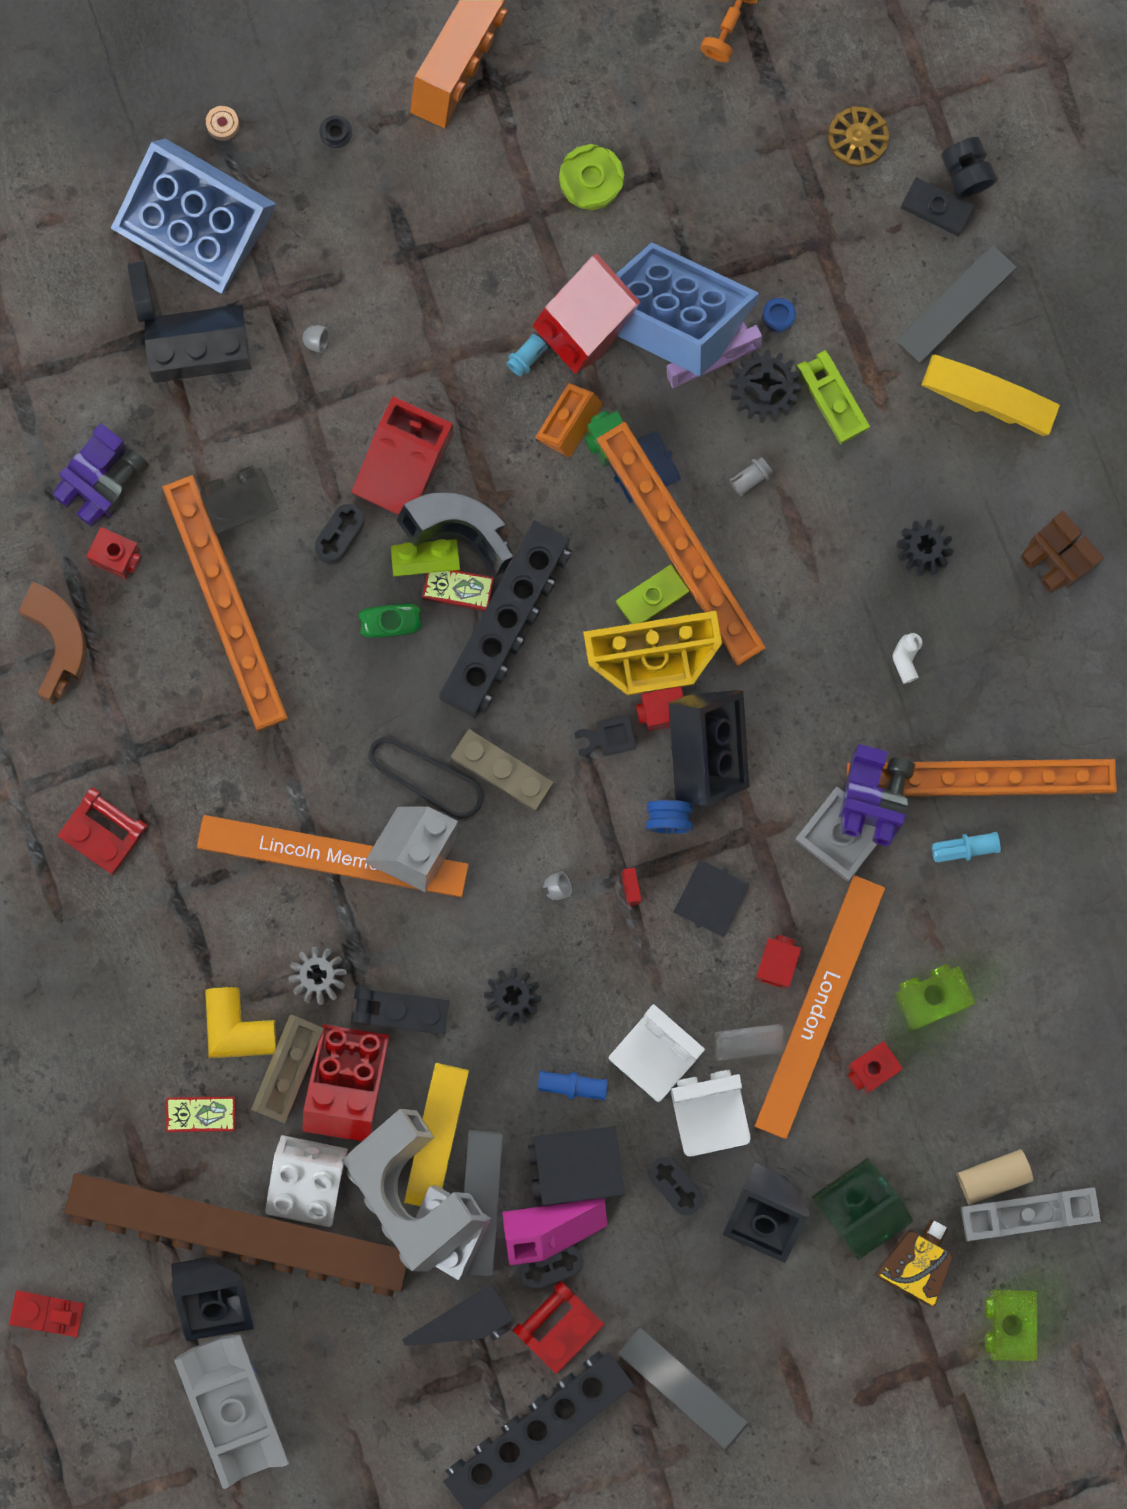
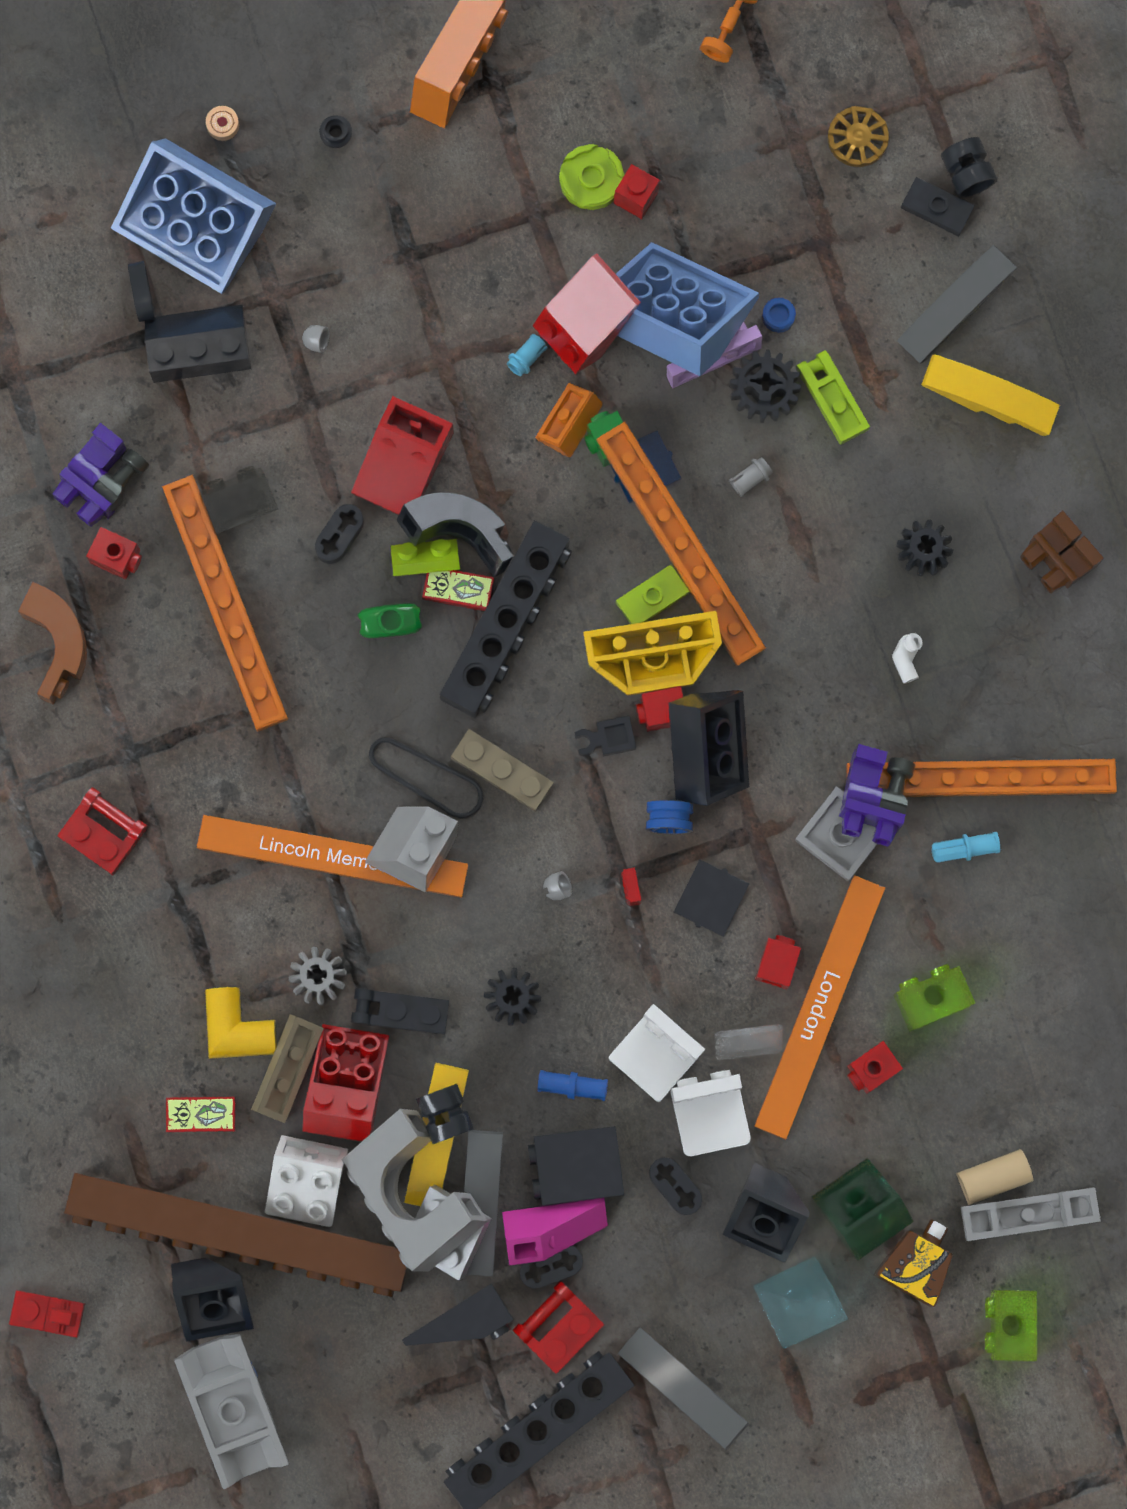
(441, 1101): none -> black wheel
(636, 191): none -> red brick
(800, 1302): none -> clear light blue slope

